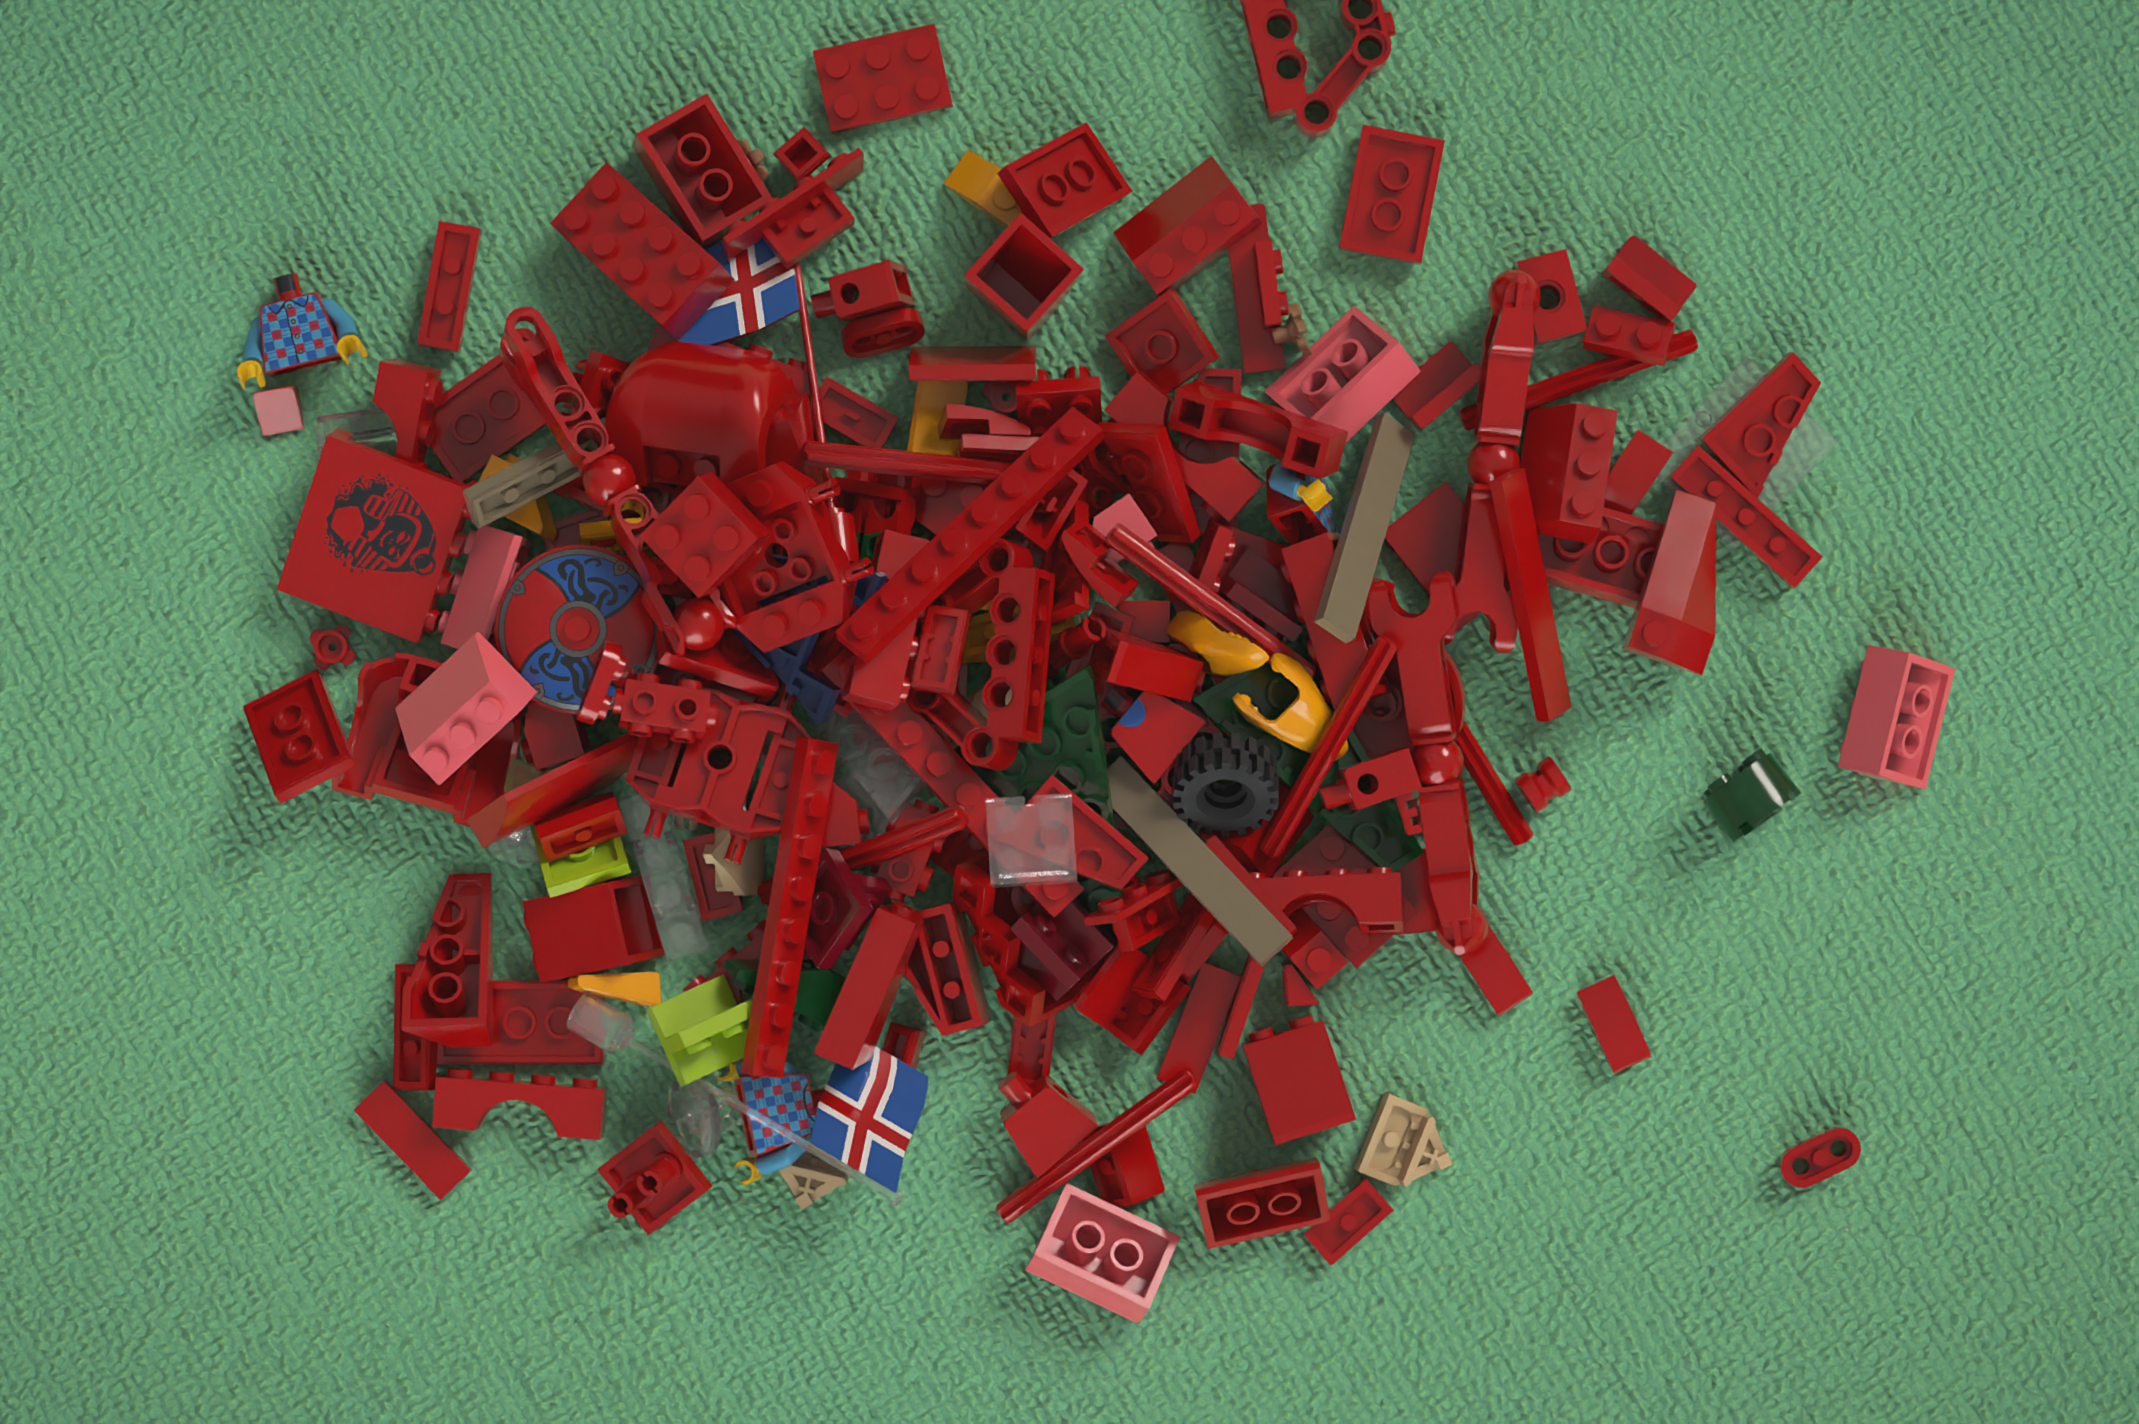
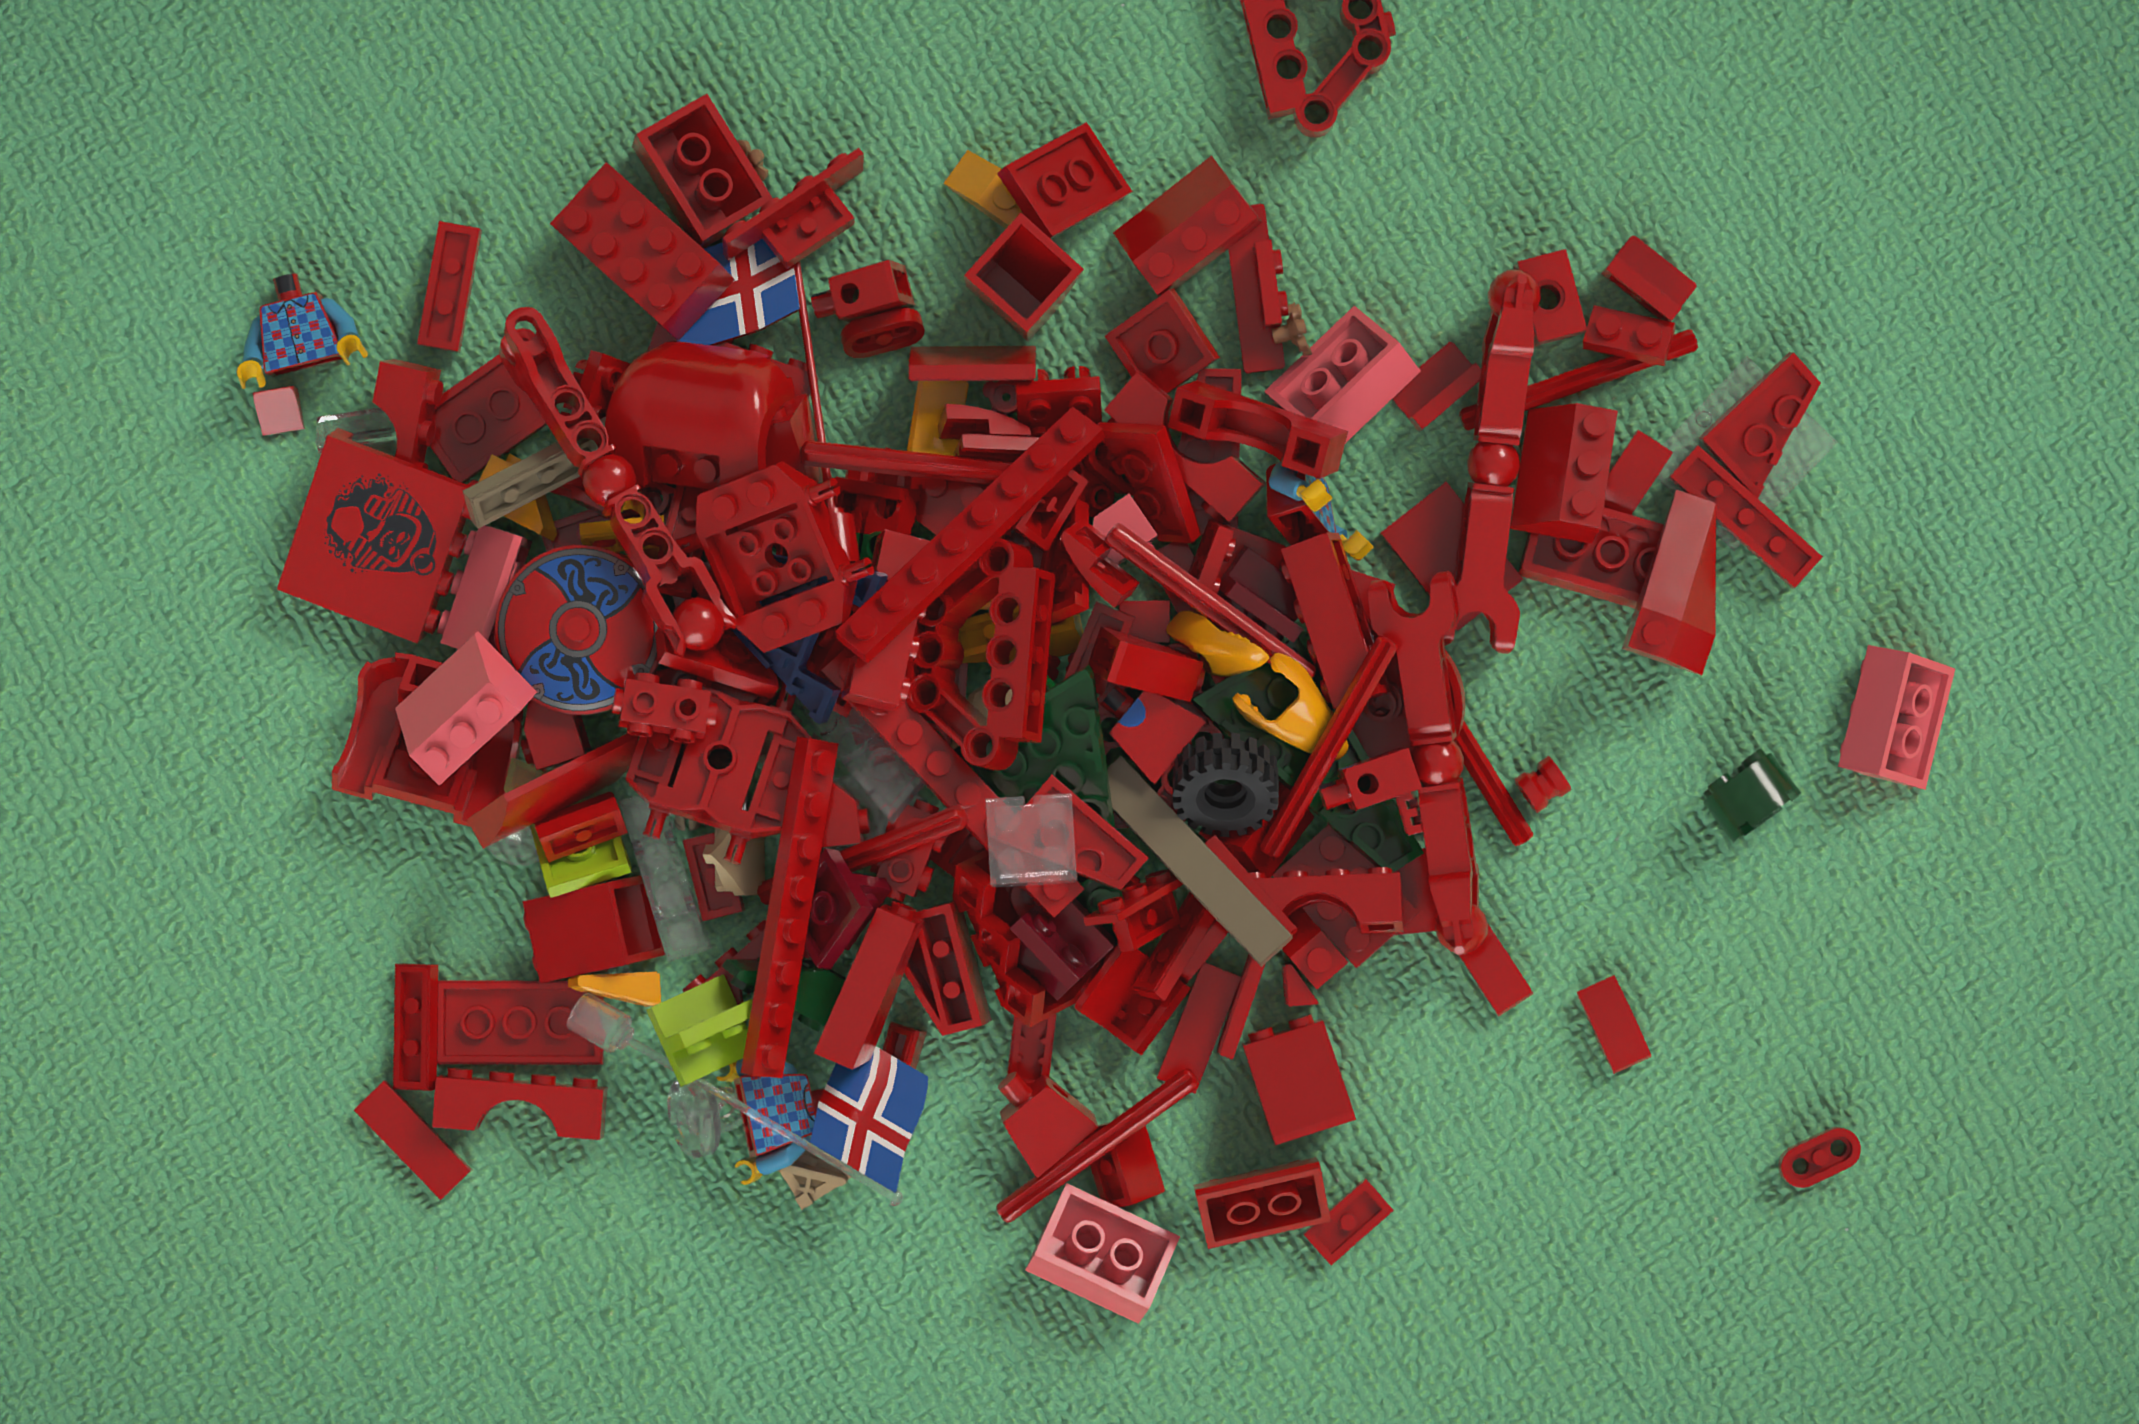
(299, 736): red tile -> none
(321, 642): red plate -> none
(452, 980): red wedge -> none
(595, 699): red plate -> none
(653, 1179): red plate -> none
(705, 534): red brick -> none
(801, 154): red slope -> none
(855, 415): red plate -> none
(882, 78): red plate -> none
(940, 649): red plate -> none
(1075, 641): red axle -> none
(1364, 528): dark tan tile -> none
(1391, 194): red plate -> none
(1401, 1143): tan slope -> none
(1530, 594): red tile -> none

